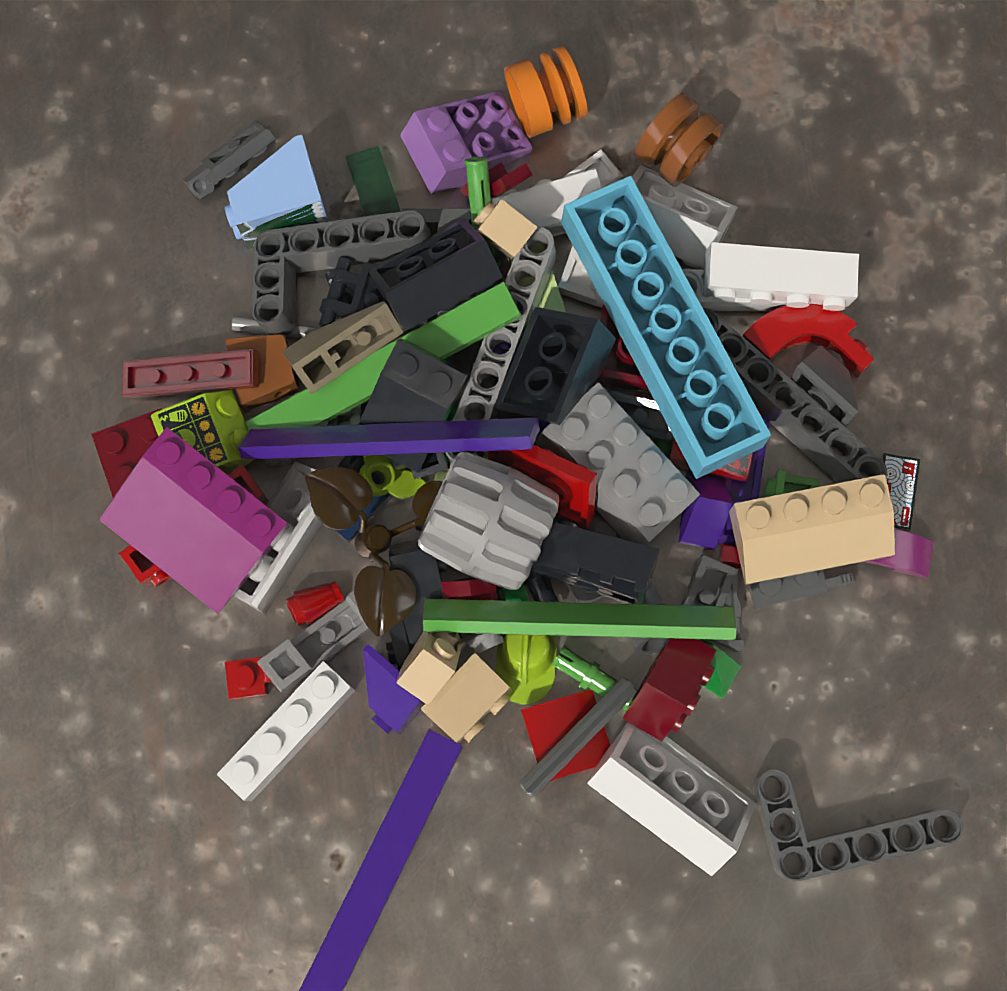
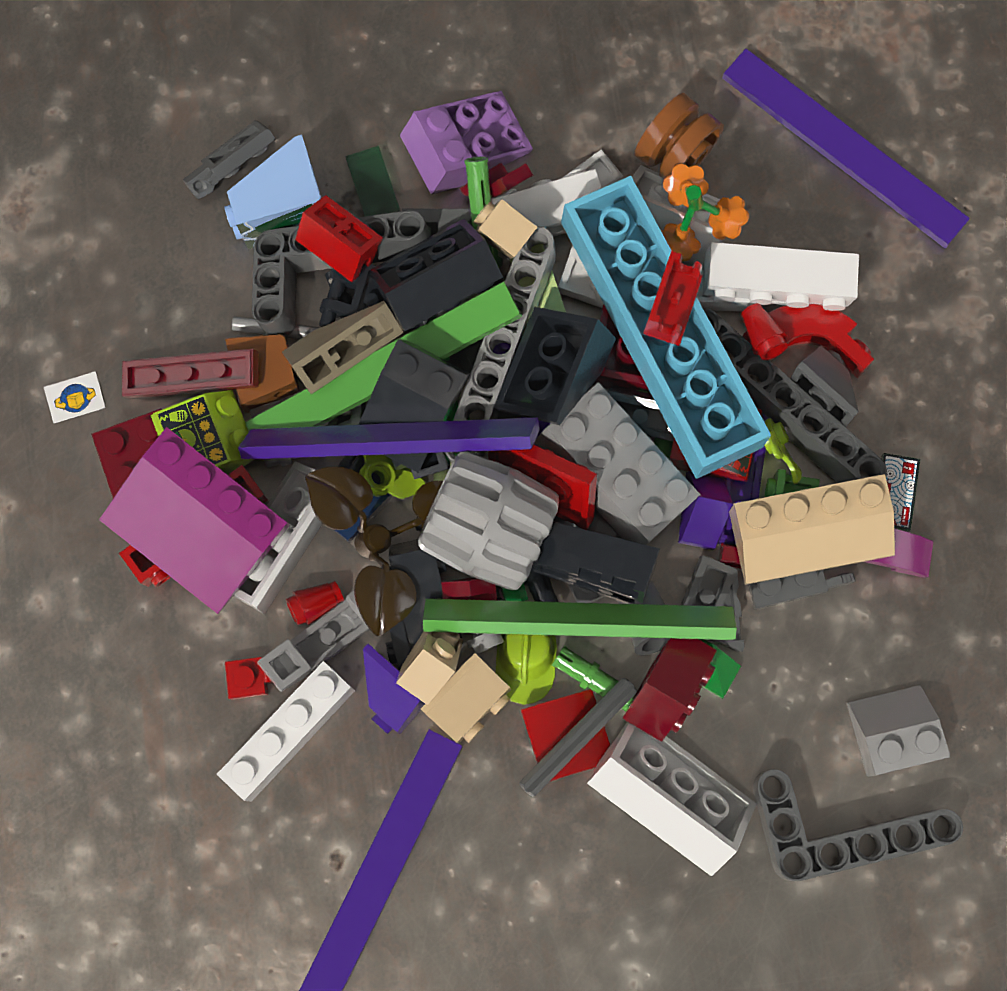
(74, 397): none -> white sticker
(337, 237): none -> red hinge
(552, 89): orange wheel -> none
(674, 300): none -> red hinge
(687, 187): none -> orange plant
(764, 333): none -> red cone
(776, 446): none -> lime plate
(845, 148): none -> dark purple tile
(897, 731): none -> light grey slope

